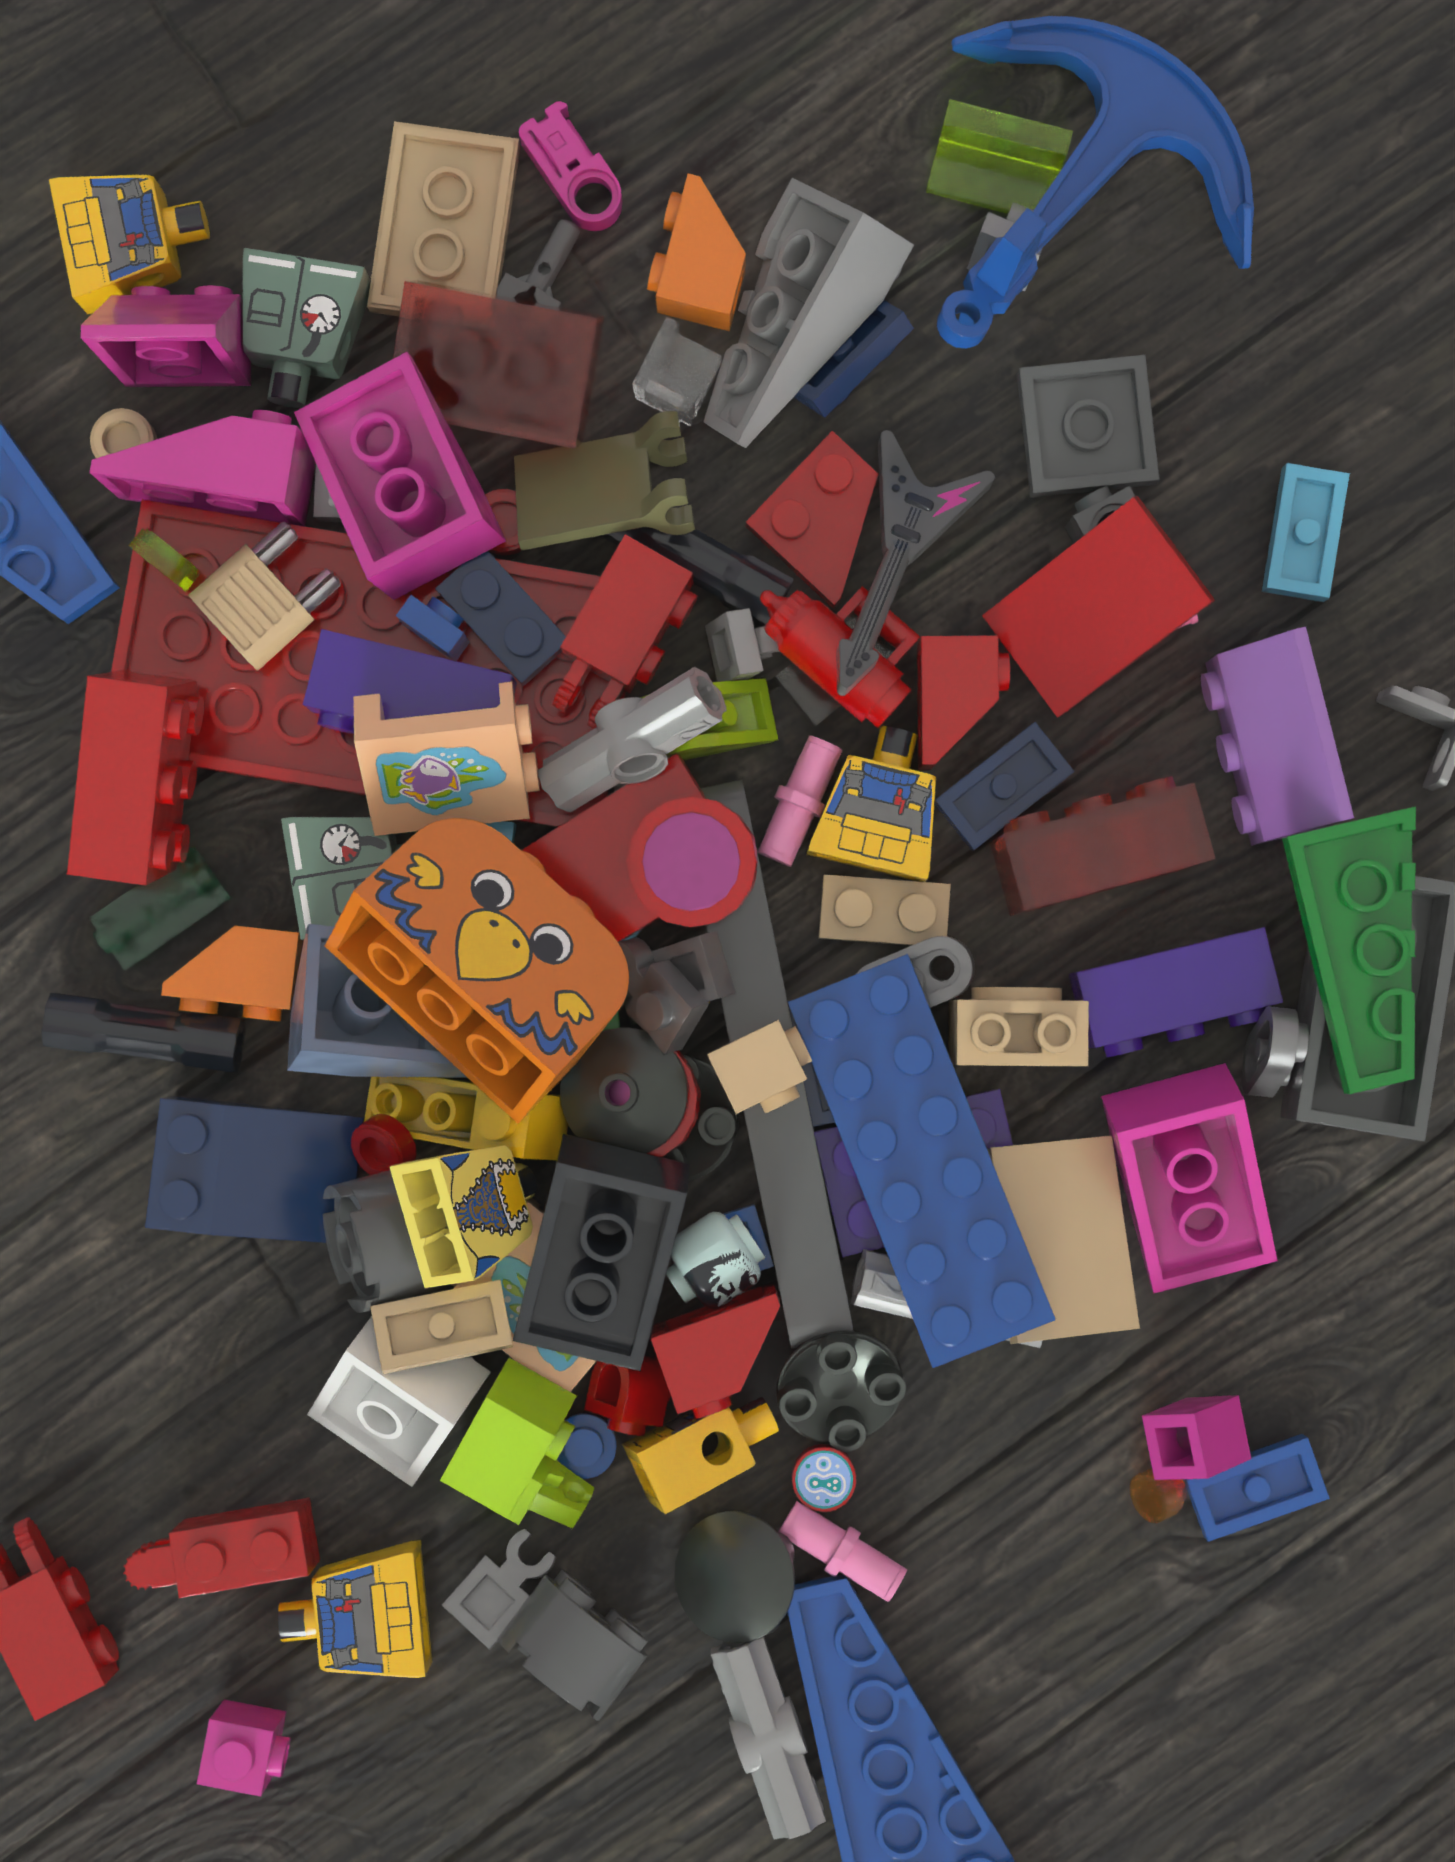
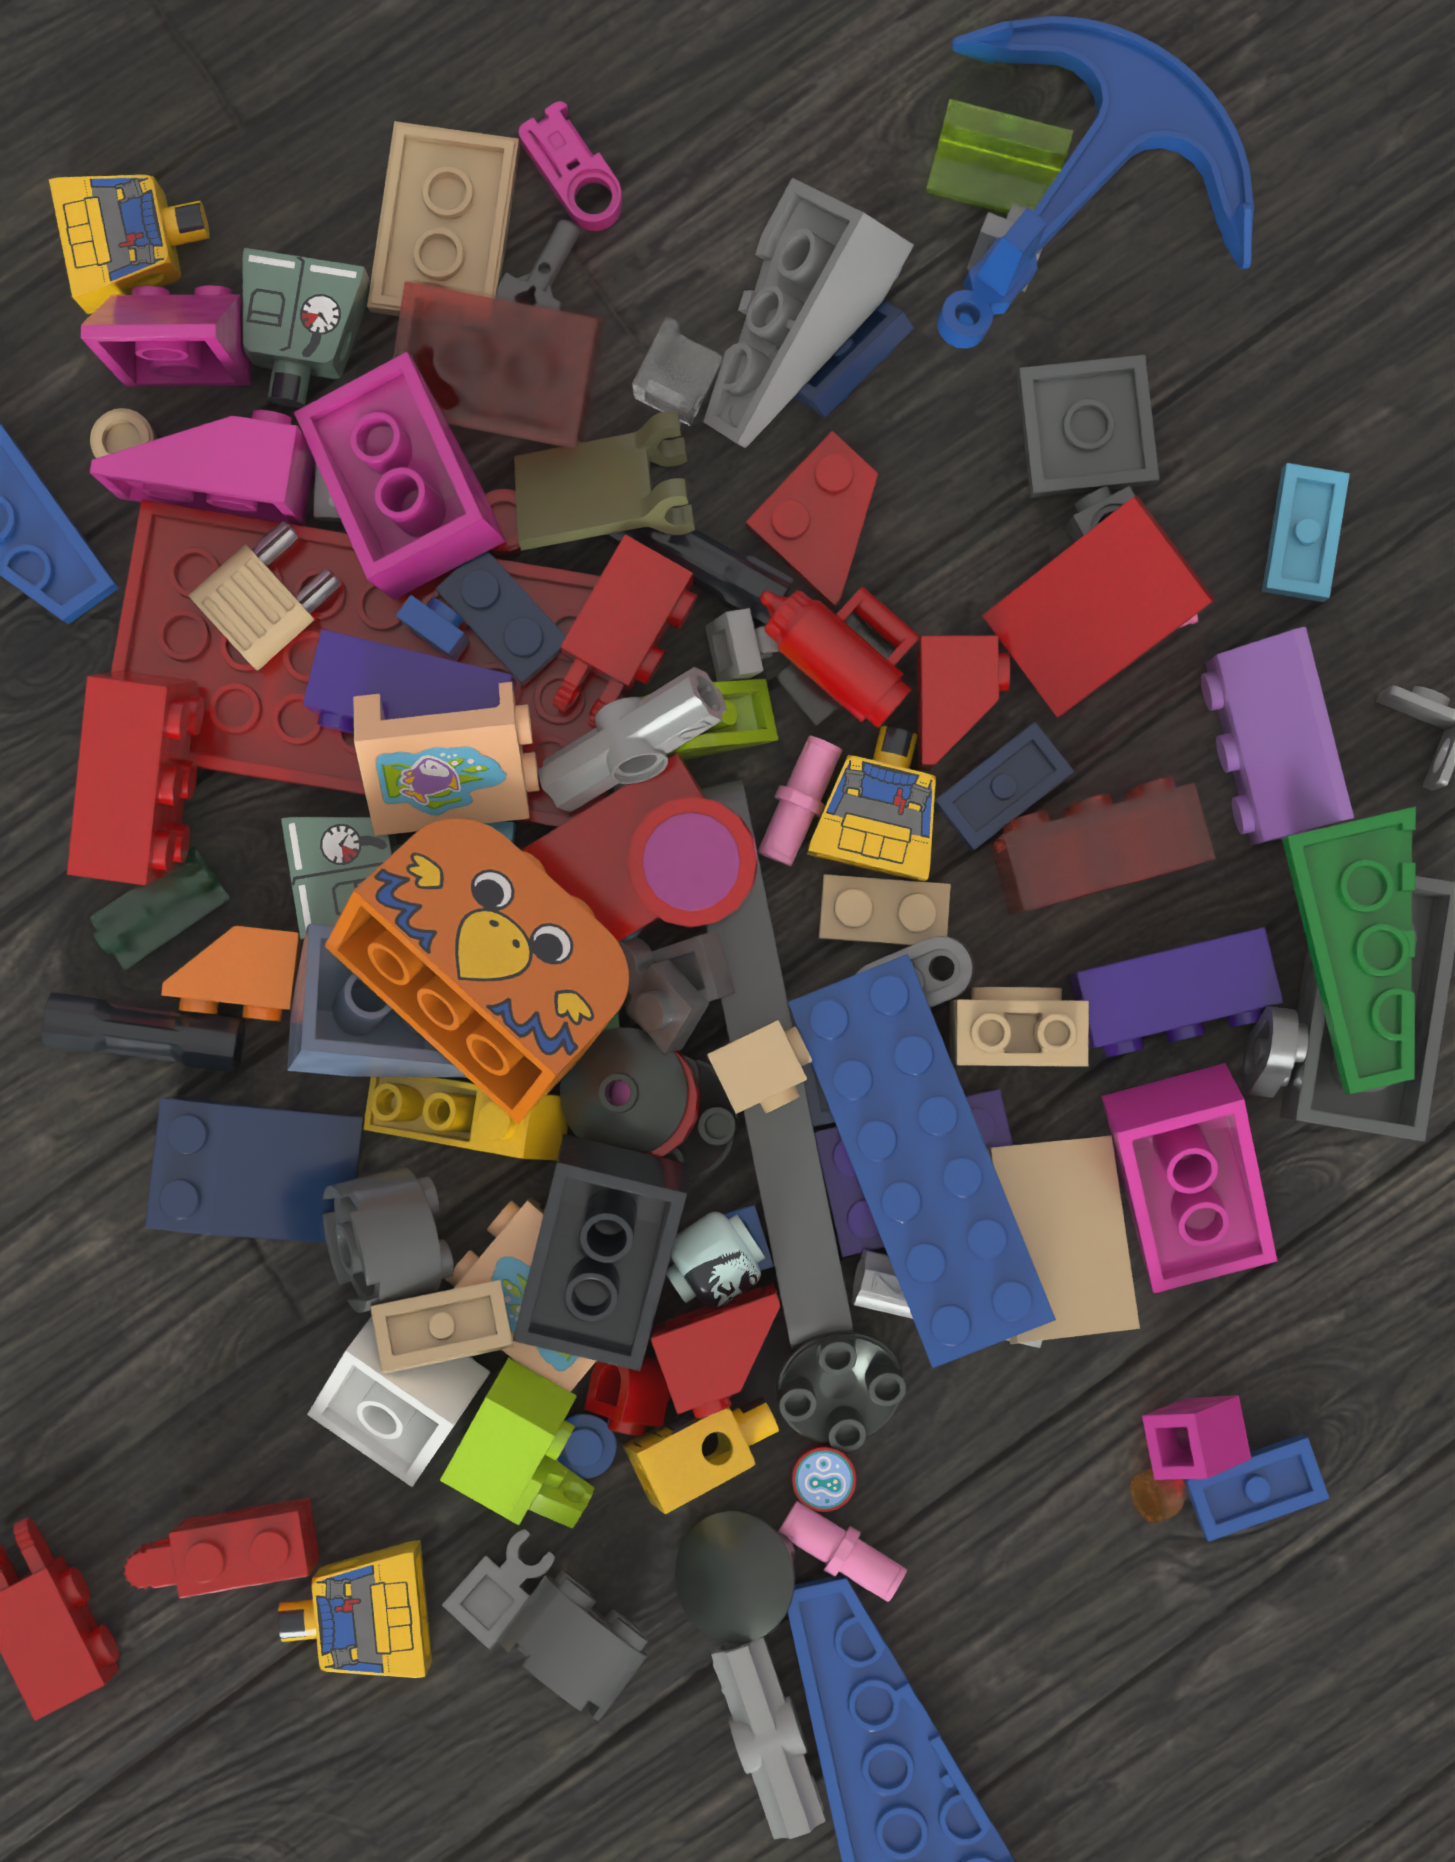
(164, 558): clear neon green tile -> none
(244, 1748): dark pink brick -> none
(382, 1143): red tile -> none
(464, 1211): light yellow torso -> none
(703, 262): orange slope -> none
(910, 523): dark grey piece -> none

